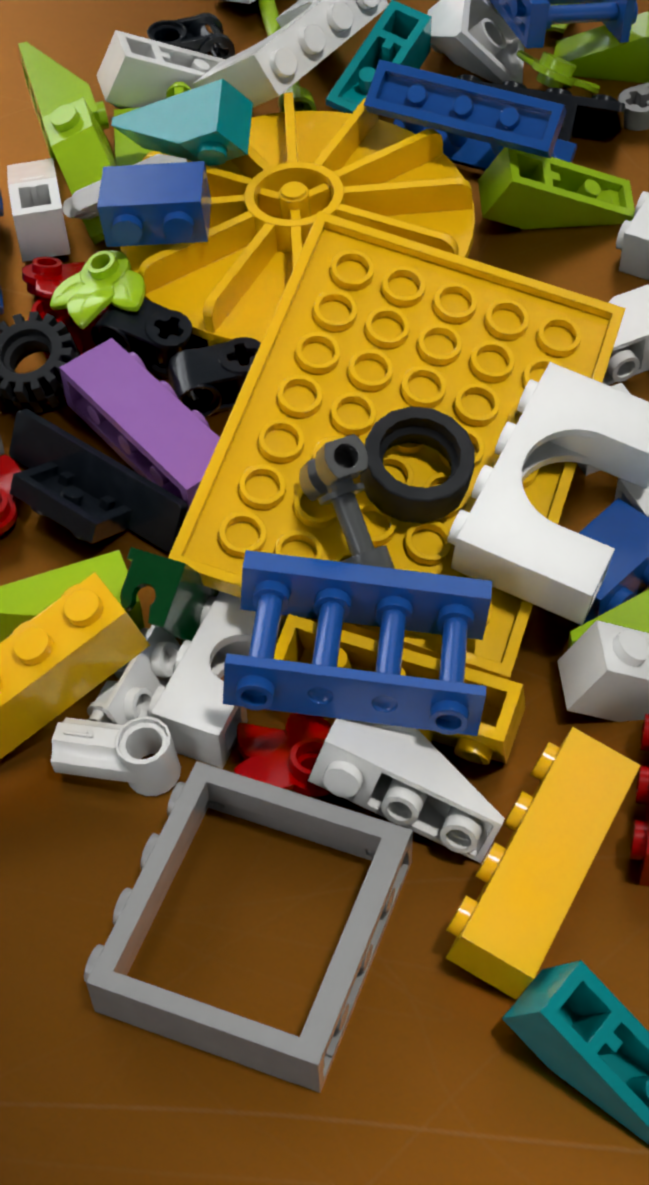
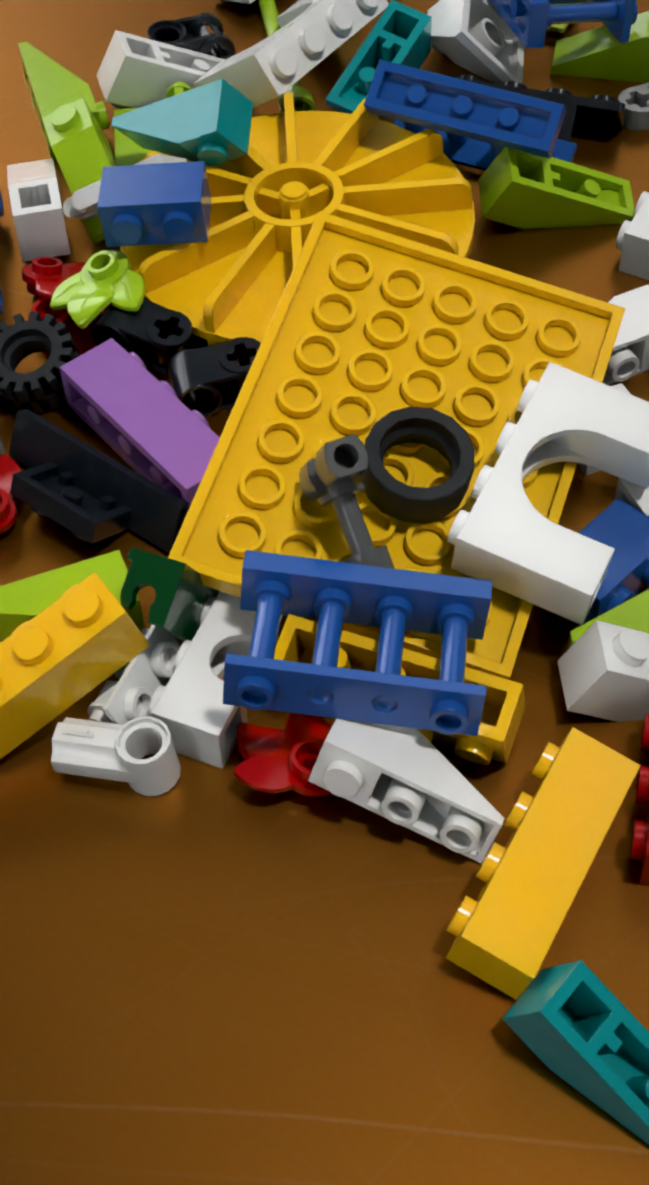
(216, 1031): light grey window -> none
(556, 72): lime plate -> none

